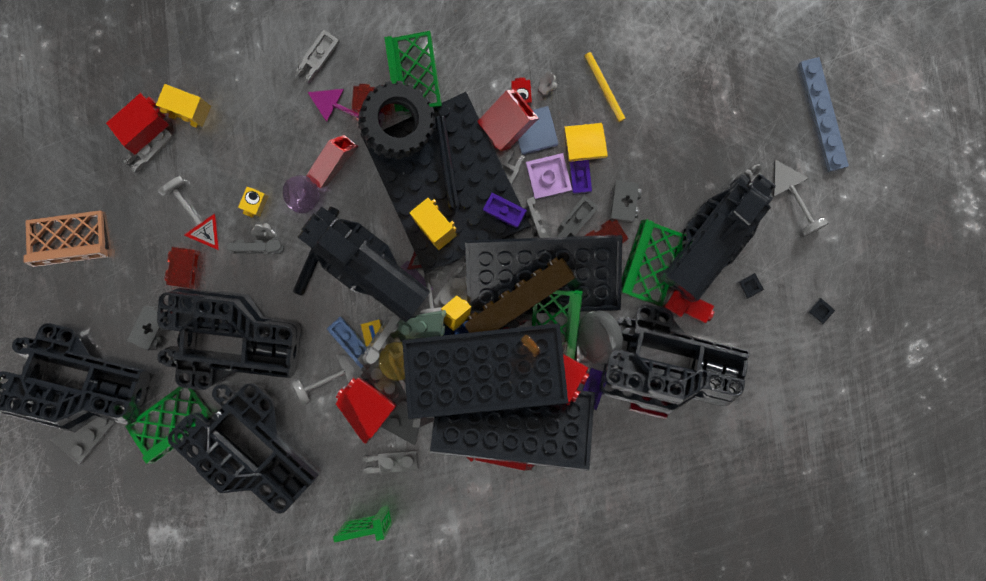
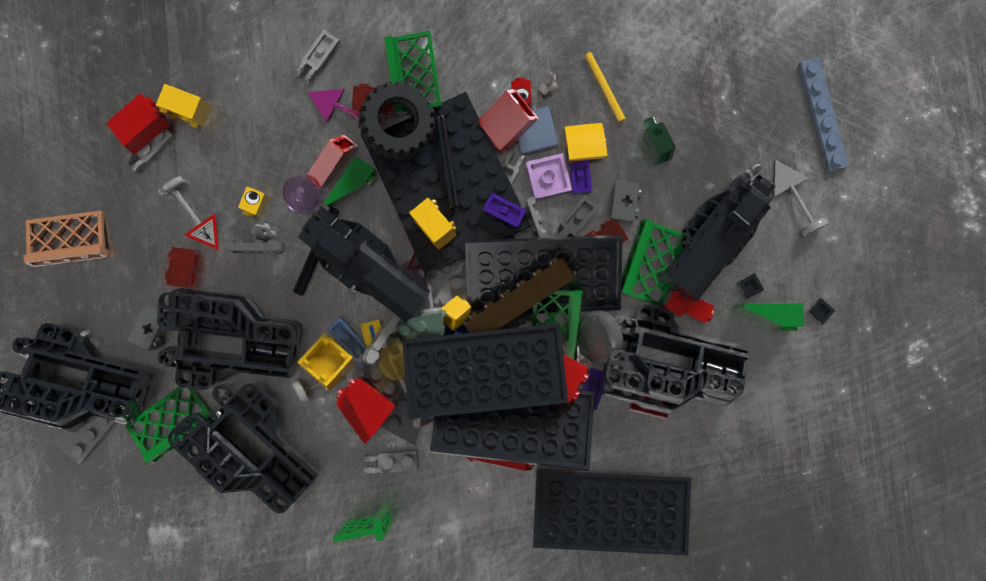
(326, 362): none -> yellow container
(353, 180): none -> green slope
(530, 345): clear orange tile -> none
(612, 512): none -> black plate
(658, 141): none -> clear green torso
(783, 315): none -> green slope

